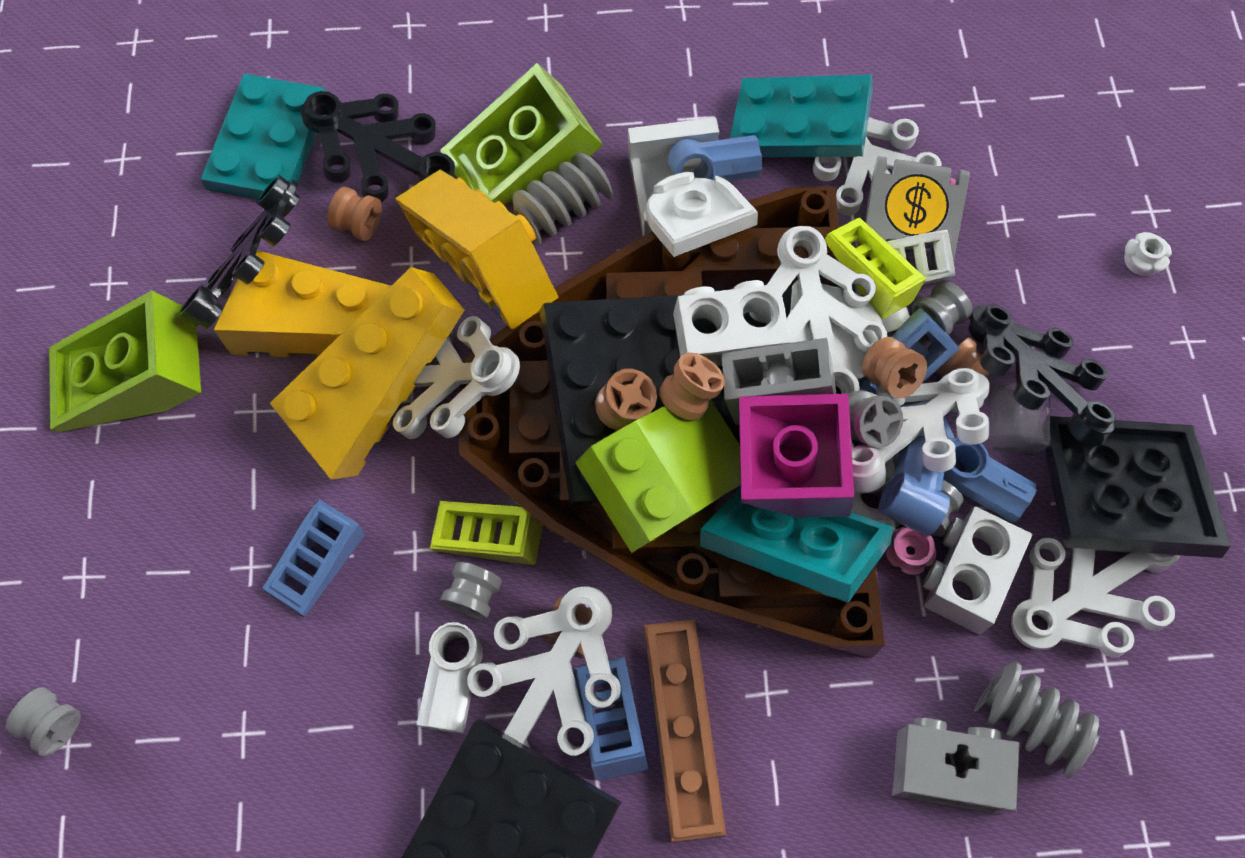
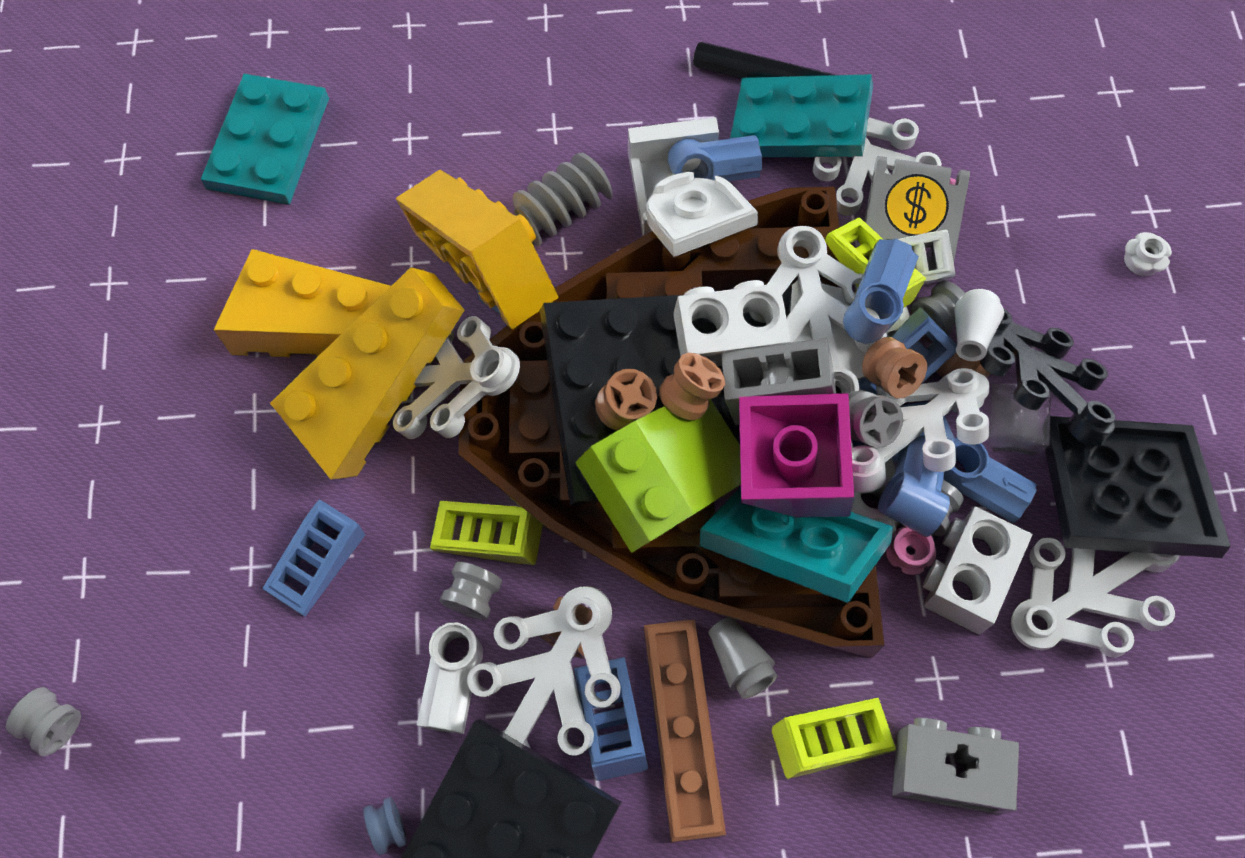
(124, 365): lime slope -> none
(243, 263): black plant -> none
(354, 213): nougat wheel -> none
(371, 139): black plant -> none
(385, 826): none -> sand blue bush
(521, 137): lime slope -> none
(742, 659): none -> light grey cone
(745, 64): none -> black axle
(800, 747): none -> neon yellow slope
(880, 290): none -> medium blue piece
(976, 322): none -> white cone
(1041, 717): light grey piece -> none

